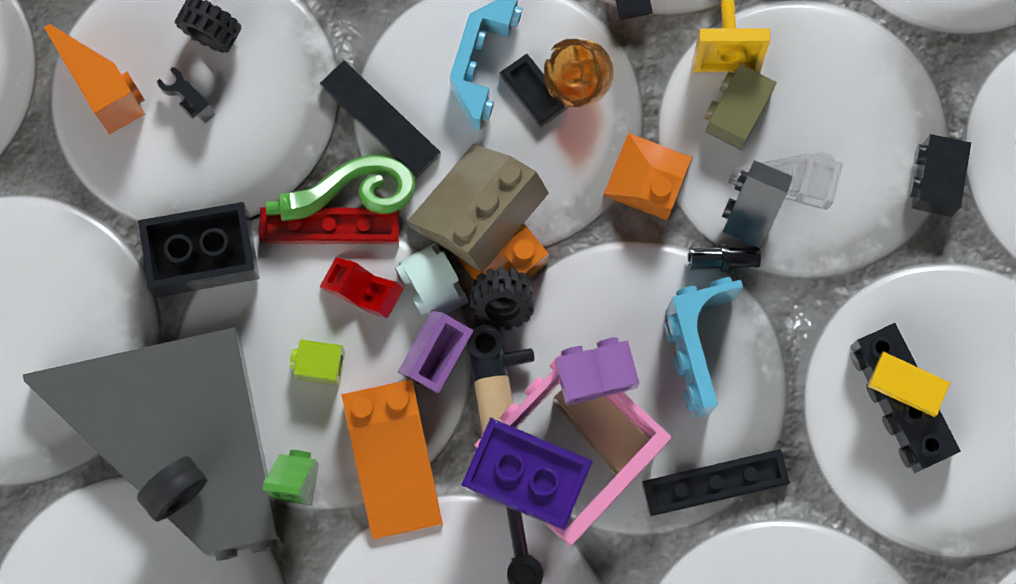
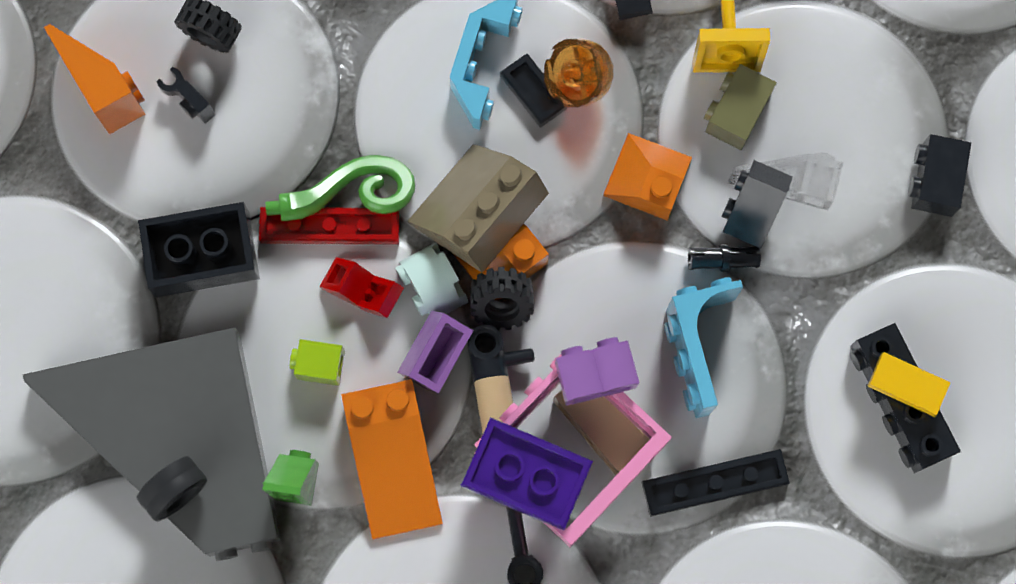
(380, 118): black tile -> none

